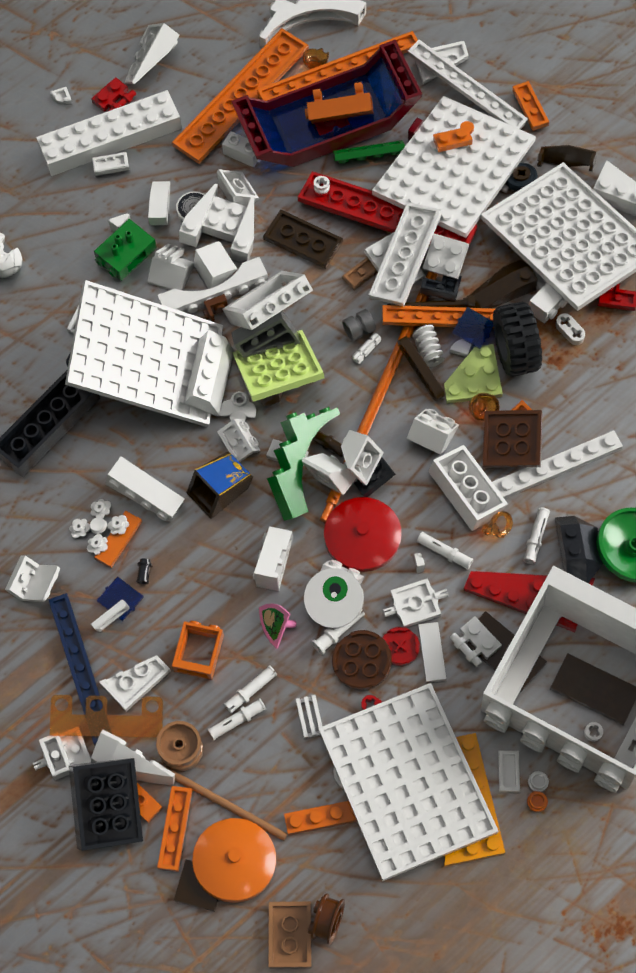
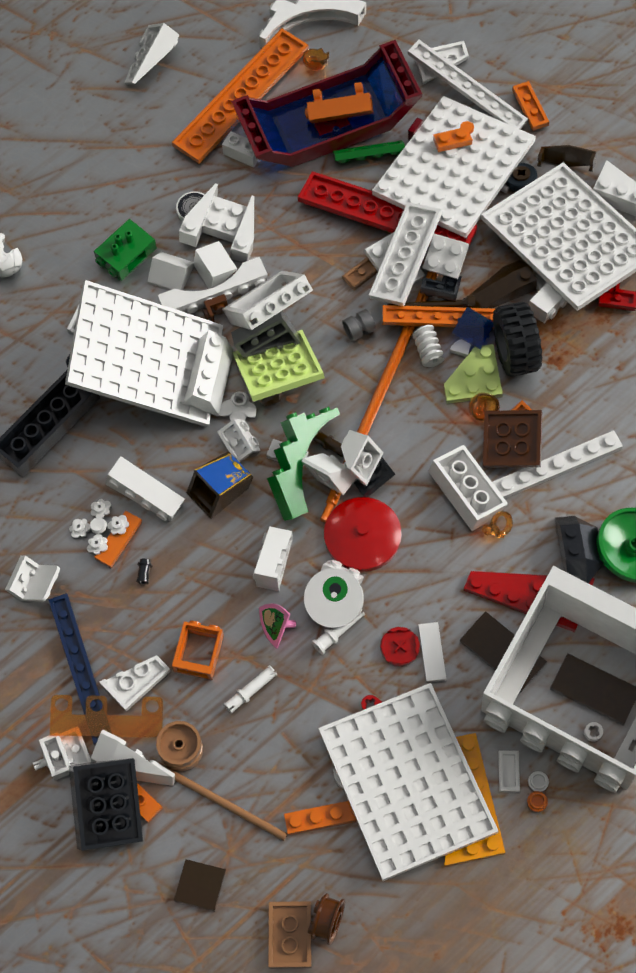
(61, 96): white tile -> none
(109, 132): white brick -> none
(110, 163): white plate -> none
(110, 616): white tile -> none
(112, 92): red plate -> none
(117, 591): clear blue piece -> none
(118, 221): white slope -> none
(159, 203): white slope -> none
(165, 252): white tile -> none
(175, 828): orange plate -> none
(234, 860): orange dish -> none
(236, 187): white slope -> none
(236, 719): white pin -> none
(303, 239): dark brown tile -> none
(306, 700): white tile -> none
(321, 189): white bush -> none
(331, 68): orange plate -> none
(362, 660): reddish brown tile -> none
(366, 348): white axle -> none
(415, 603): white plate -> none
(419, 562): white tile -> none
(421, 368): dark brown beam -> none
(432, 430): white slope -> none
(448, 552): white pin -> none
(479, 637): white plate -> none
(534, 543): white pin -> none
(570, 329): white beam -> none

